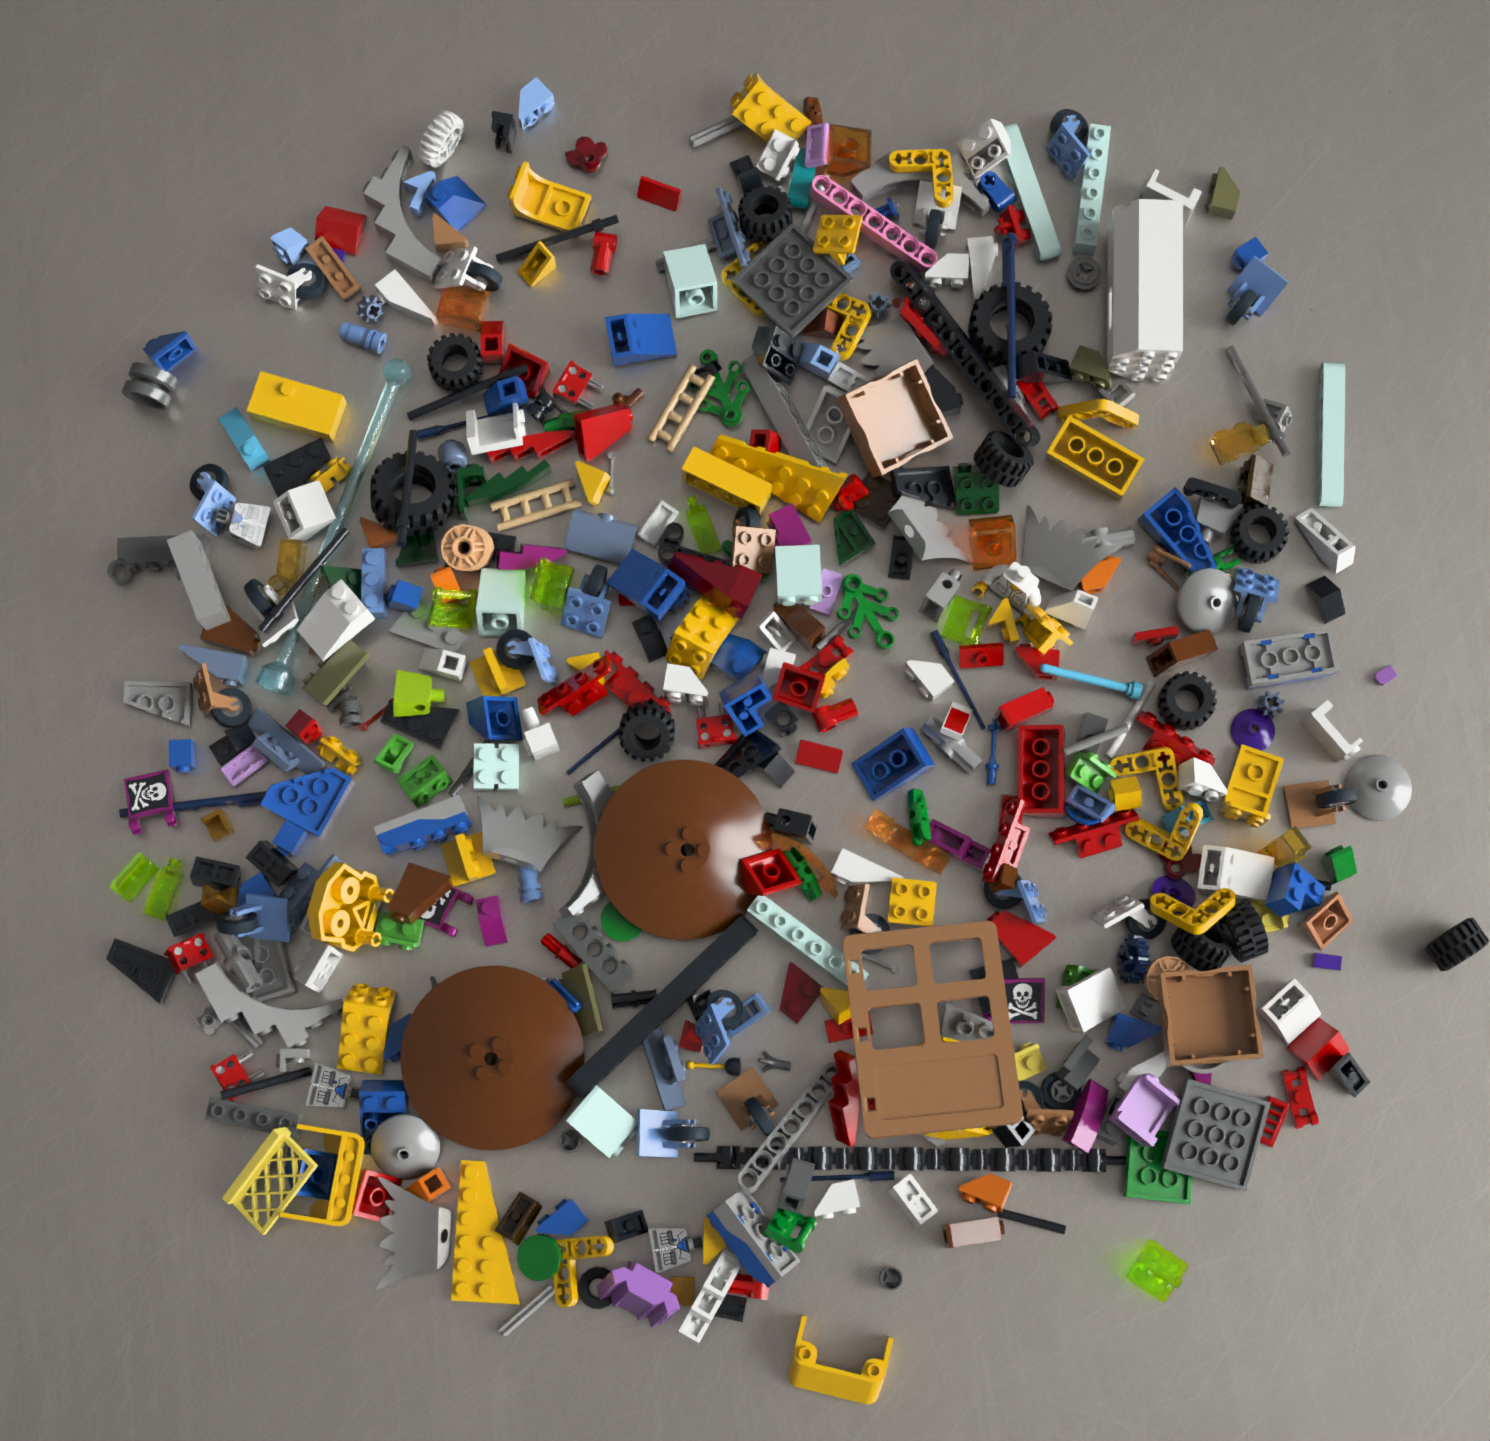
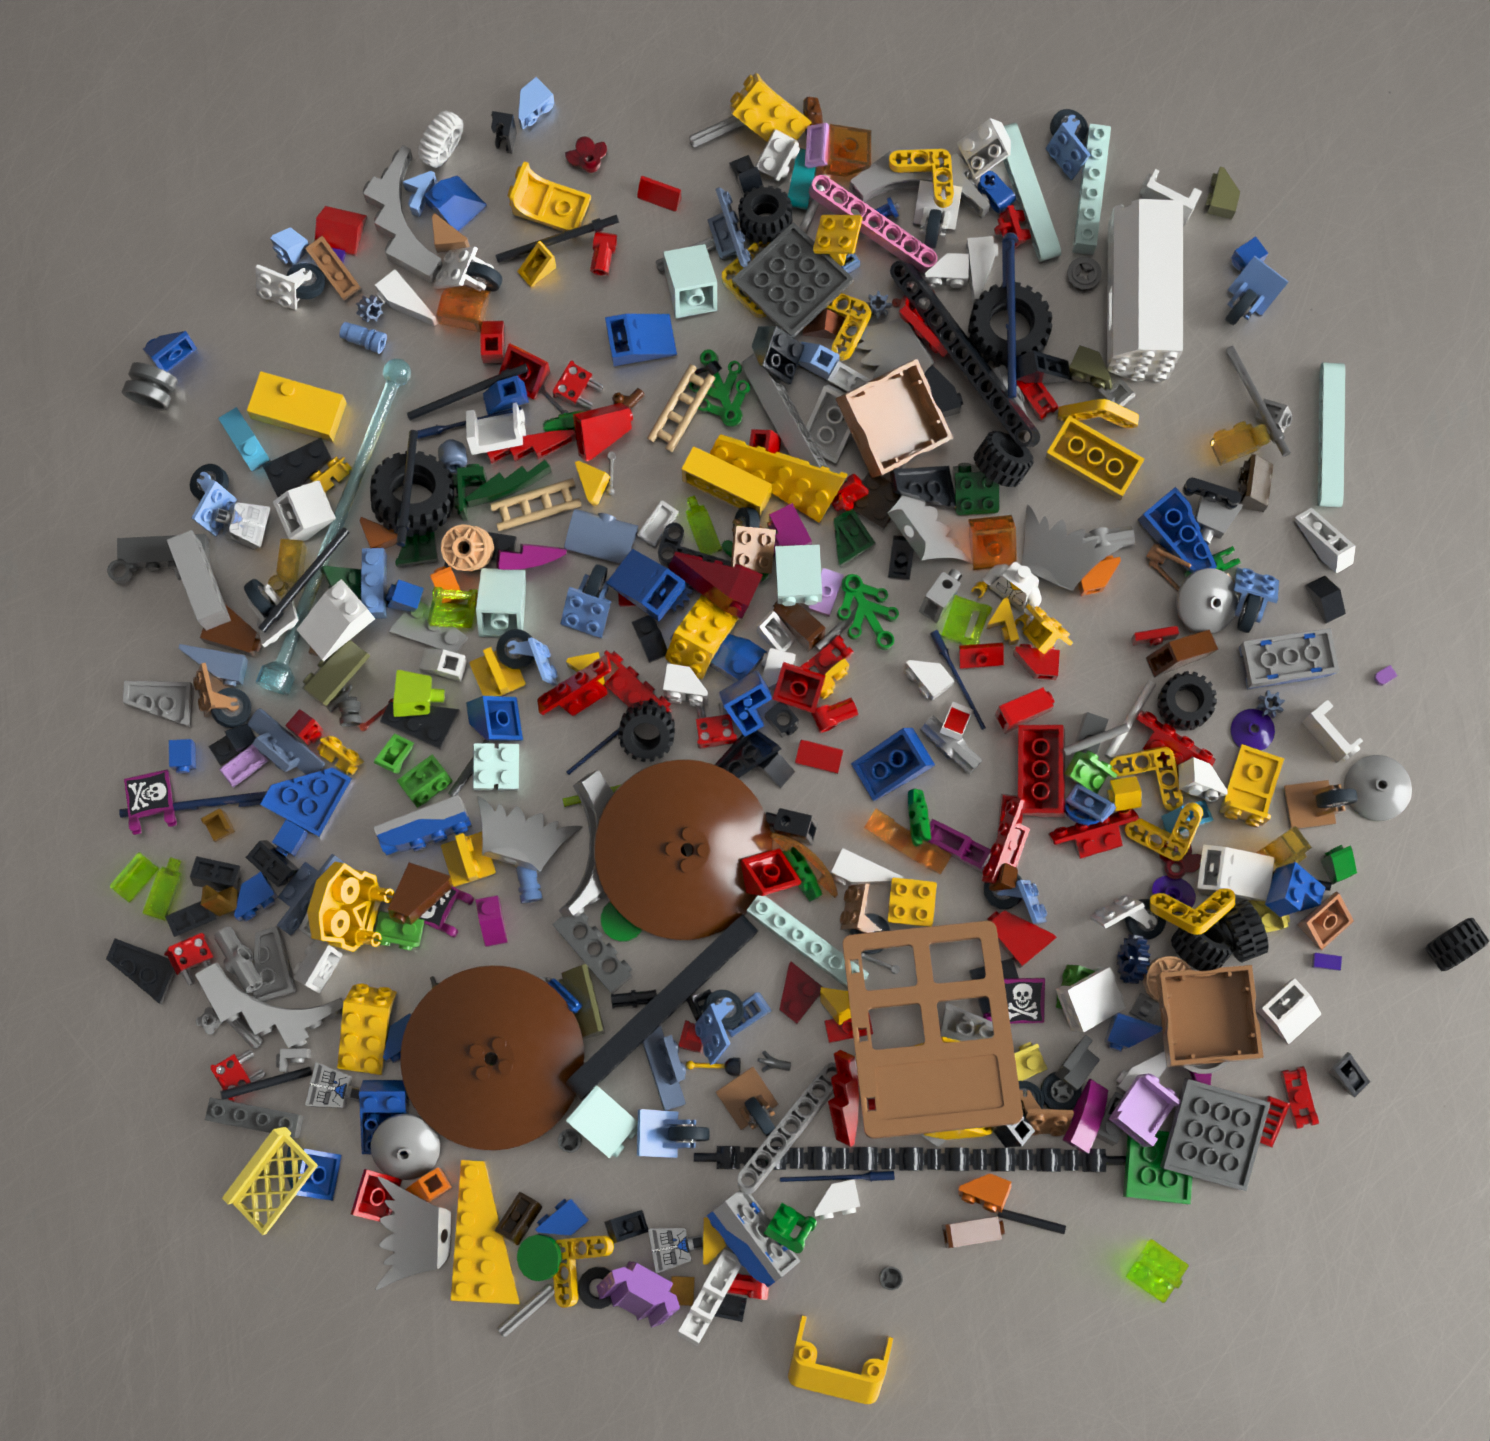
(258, 918): medium blue plate -> none
(340, 1206): yellow windscreen -> none
(451, 346): black tyre -> none
(539, 738): white brick -> none
(540, 408): black wheel -> none
(551, 584): clear neon green bracket -> none
(560, 951): red axle -> none
(795, 1185): dark grey slope -> none
(912, 1200): white hinge -> none
(992, 764): blue piece -> none
(1073, 607): white slope -> none
(1132, 689): medium azure piece -> none
(1271, 521): black tyre -> none
(1318, 1048): red slope -> none

